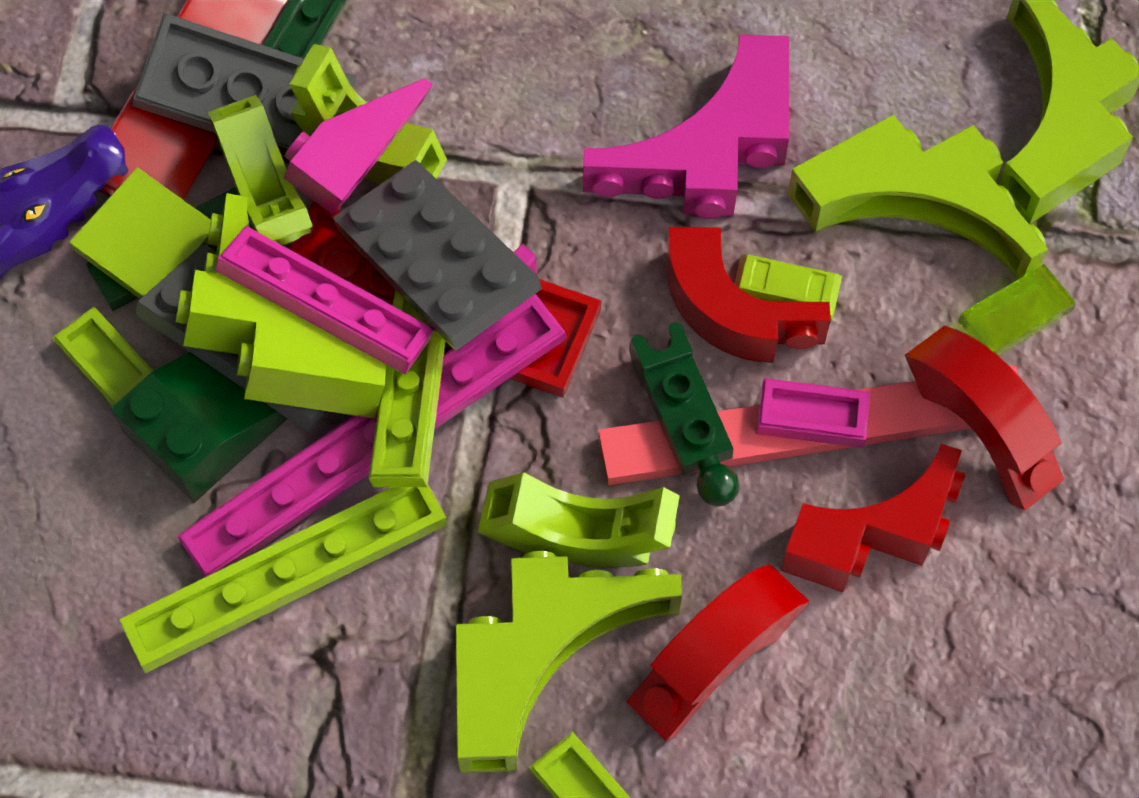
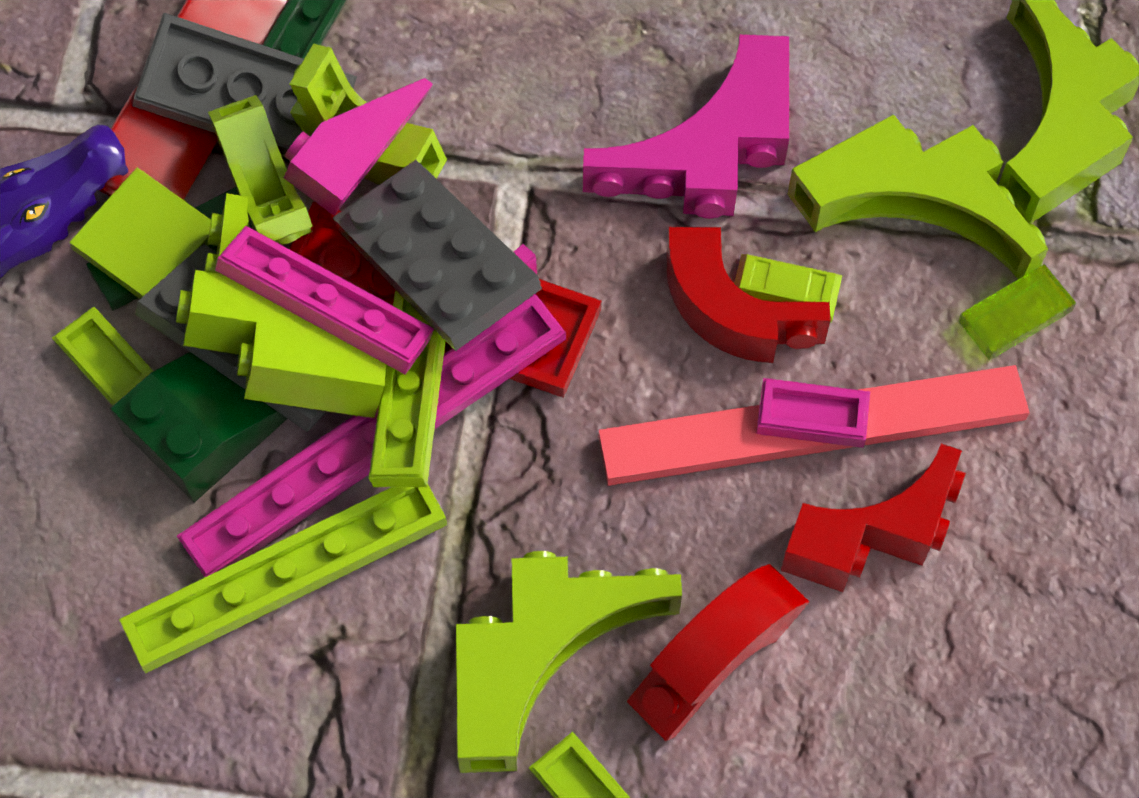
(588, 530): lime arch -> none
(687, 414): dark green plate -> none
(996, 405): red arch -> none

